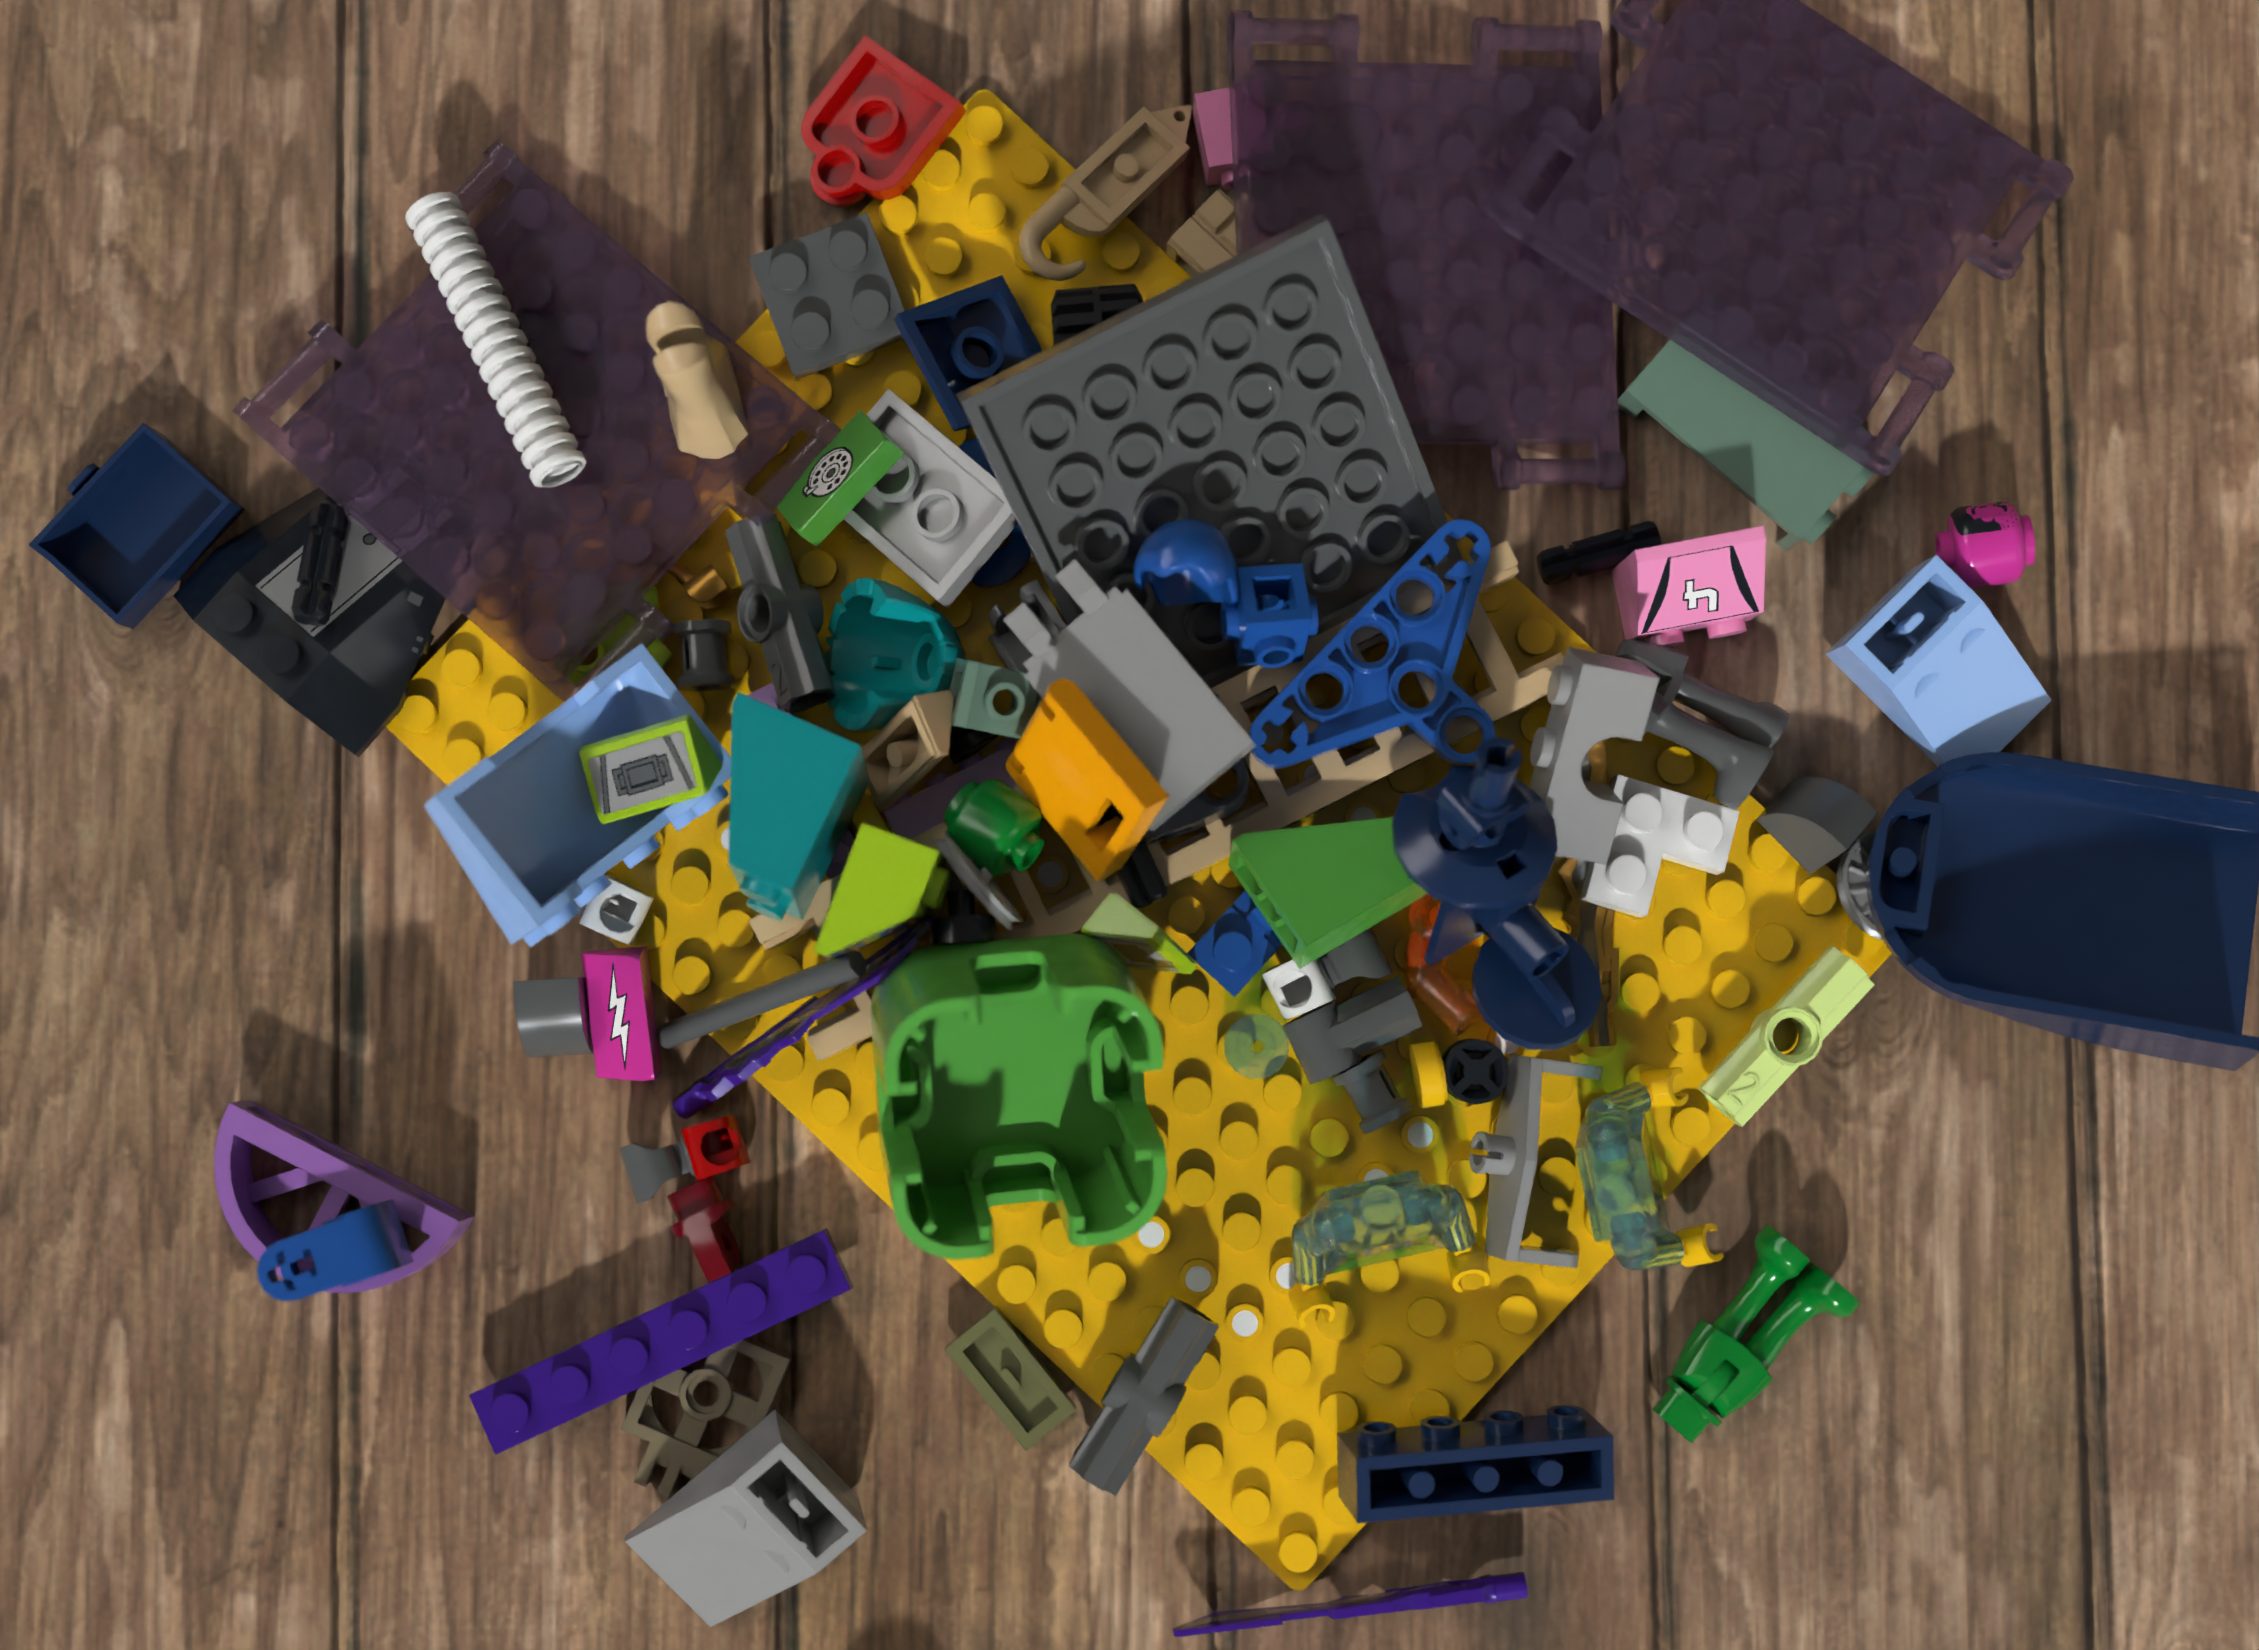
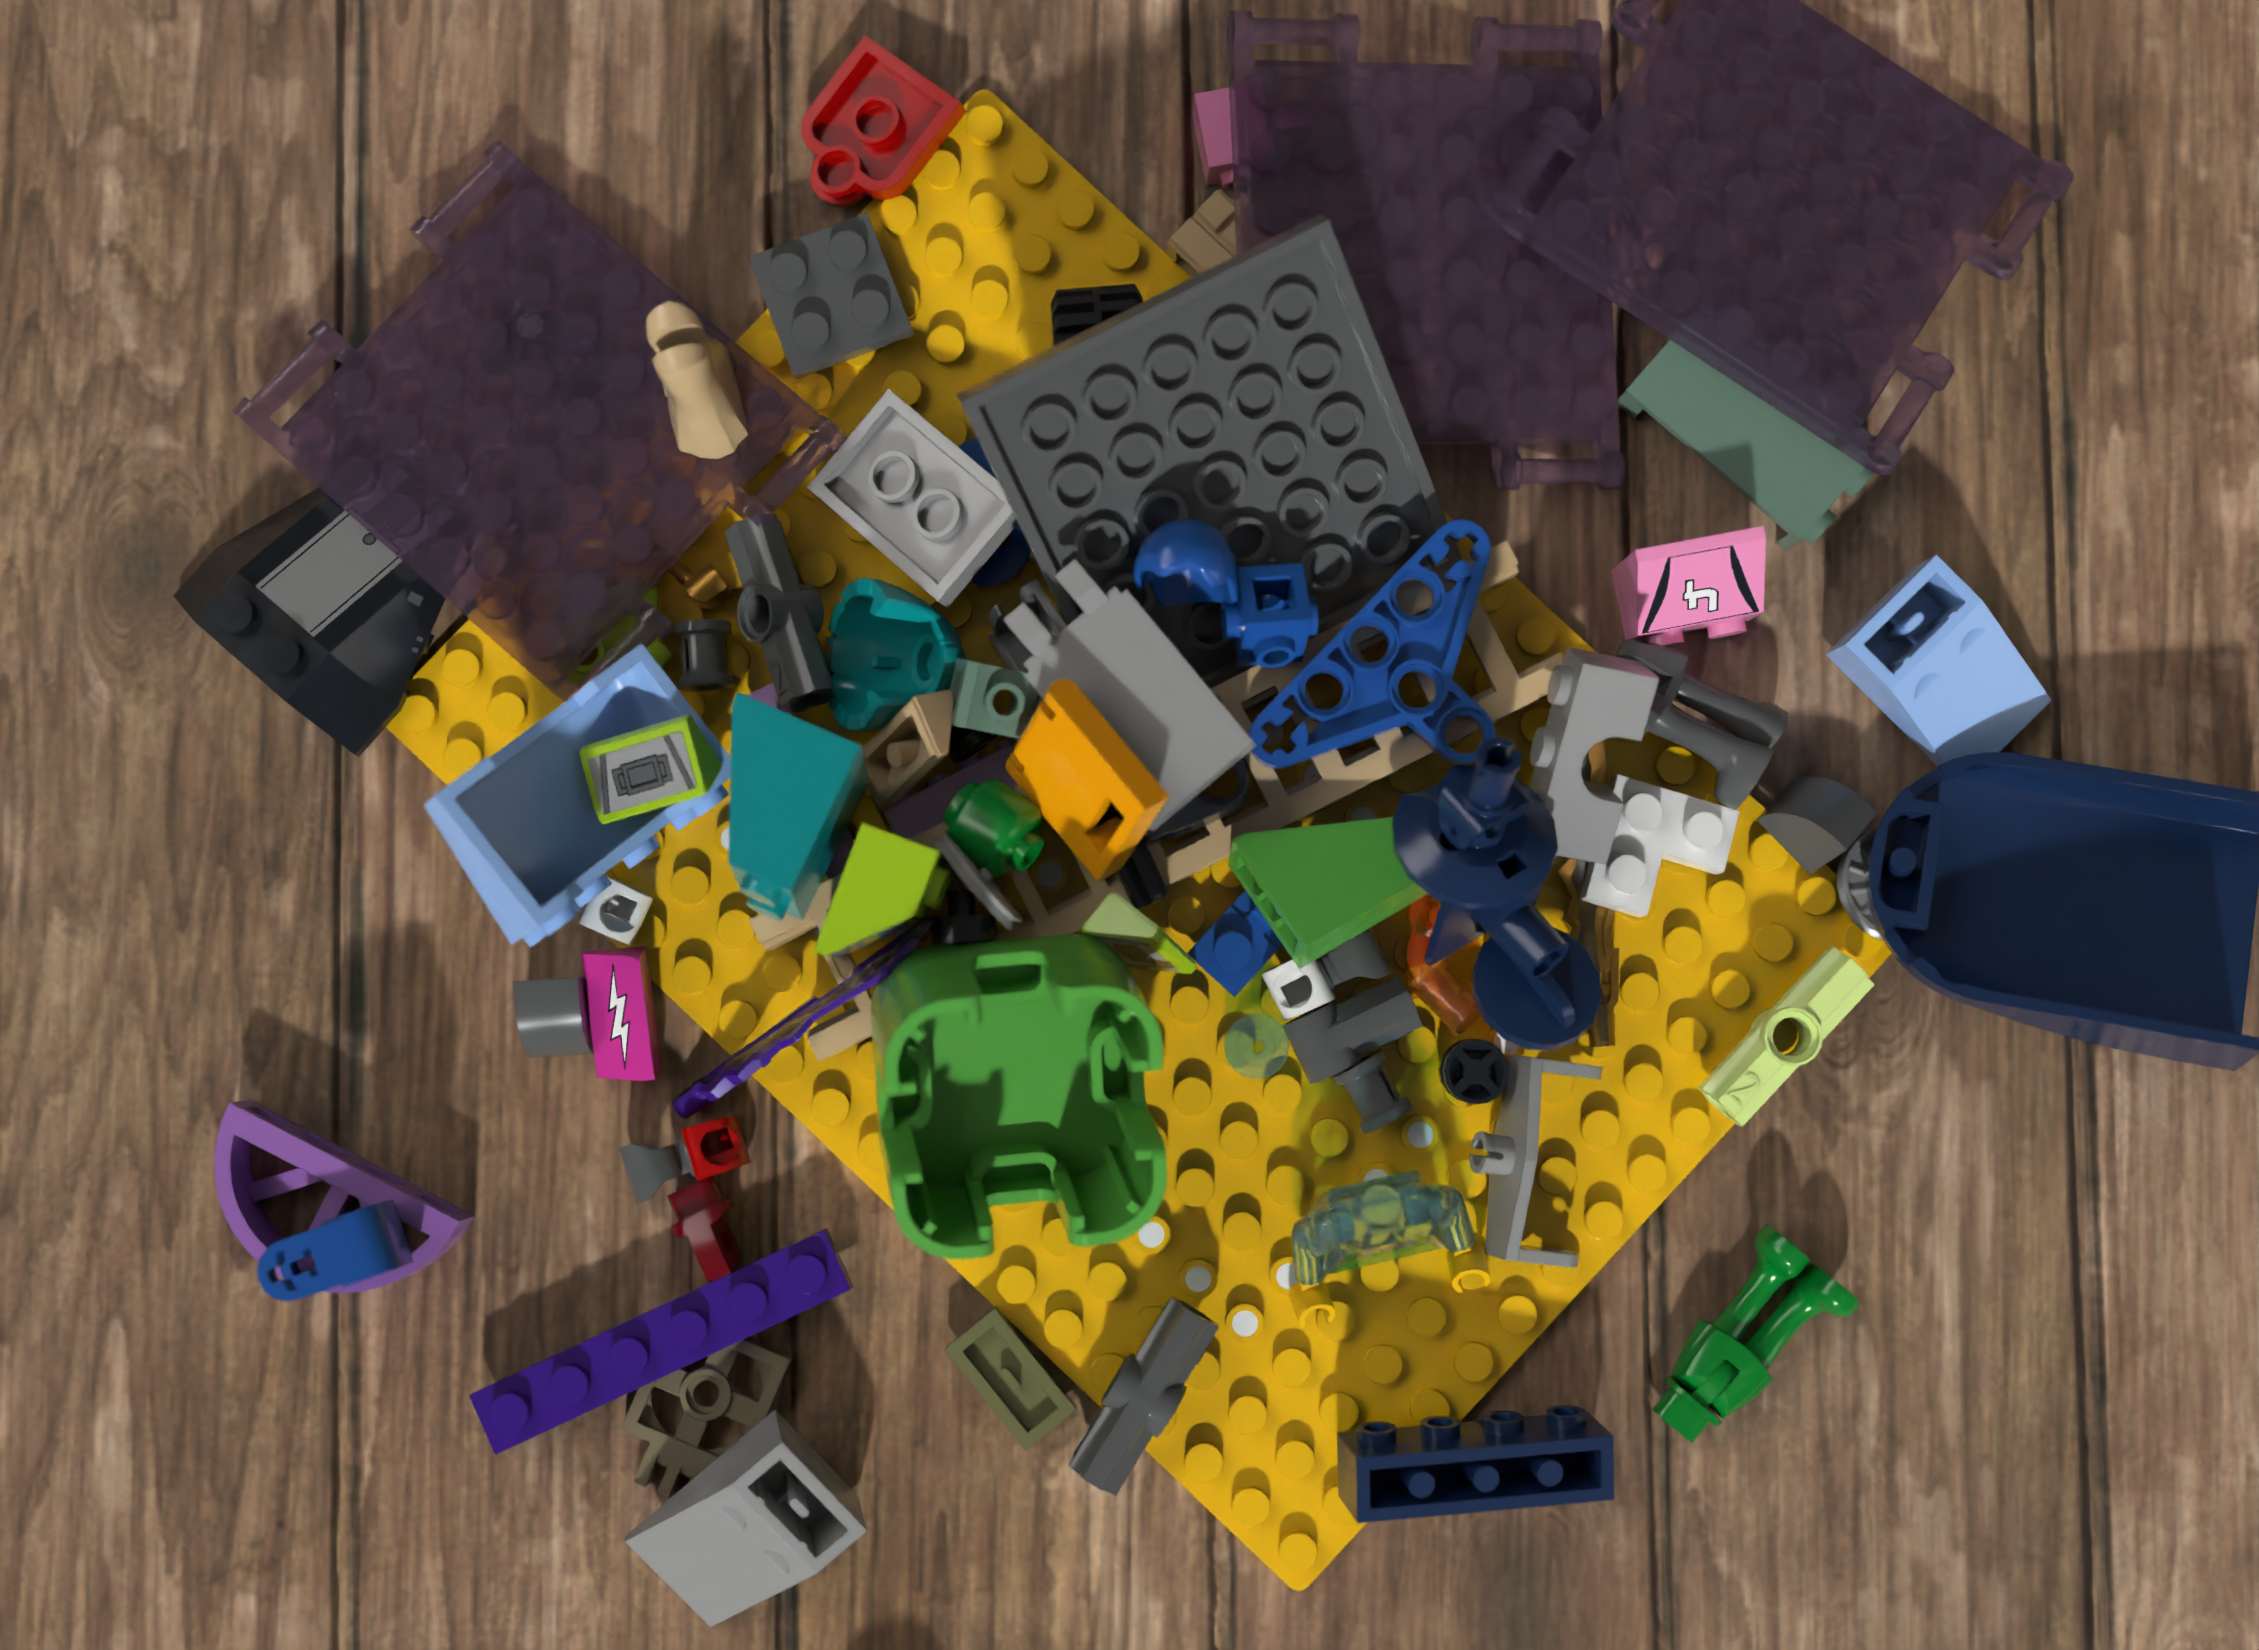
(136, 525): dark blue container -> none
(319, 564): black axle -> none
(495, 339): white piece -> none
(762, 999): dark grey bar -> none
(839, 478): bright green slope -> none
(967, 341): dark blue slope -> none
(1108, 185): tan plate -> none
(1428, 1074): yellow tile -> none
(1431, 1596): dark purple sword -> none
(1595, 552): black axle -> none
(1624, 1181): clear light blue torso -> none
(1987, 544): dark pink head -> none

